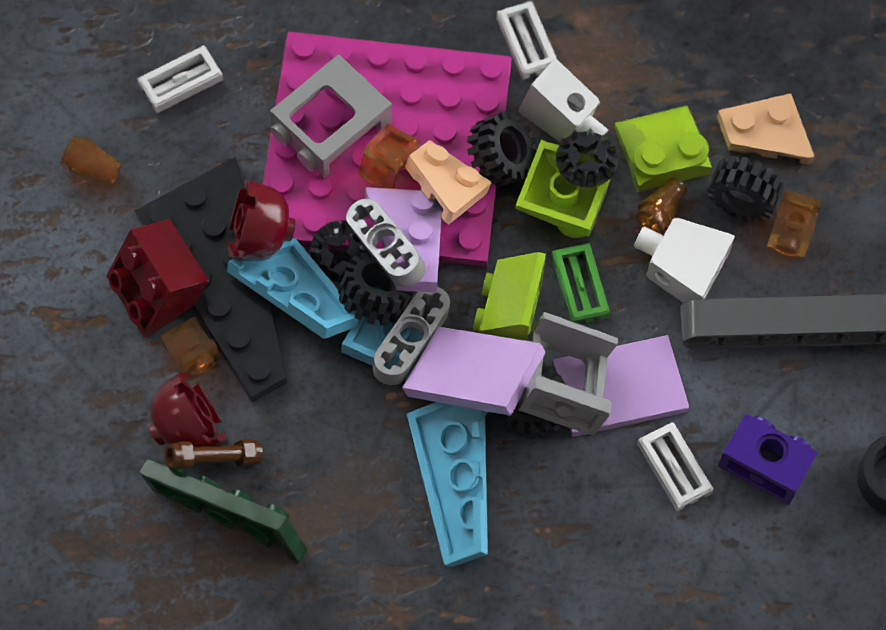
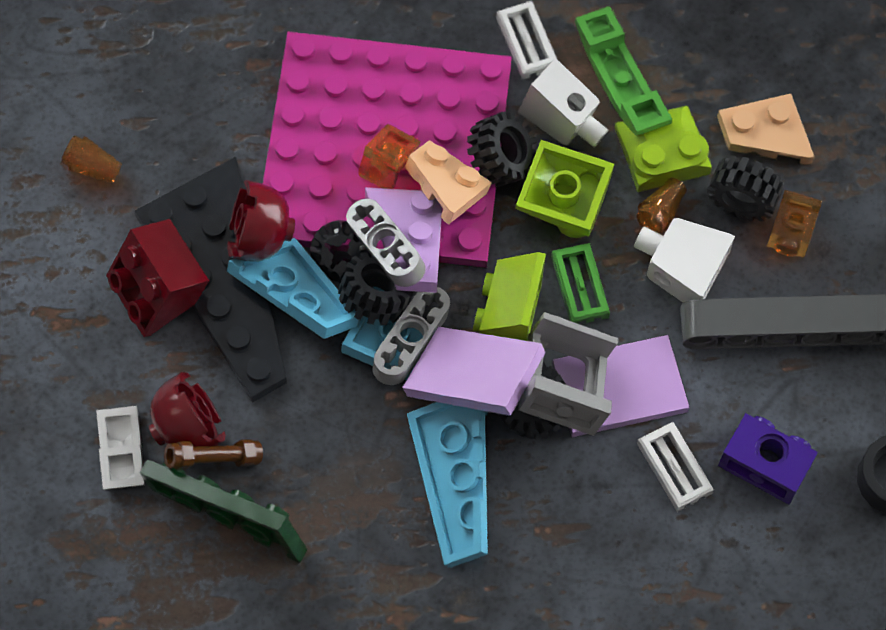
(120, 447): none -> white slope
(183, 84): white tile -> none
(191, 348): clear orange bracket -> none
(354, 90): light grey window -> none
(589, 173): black gear -> none
(619, 74): none -> bright green slope

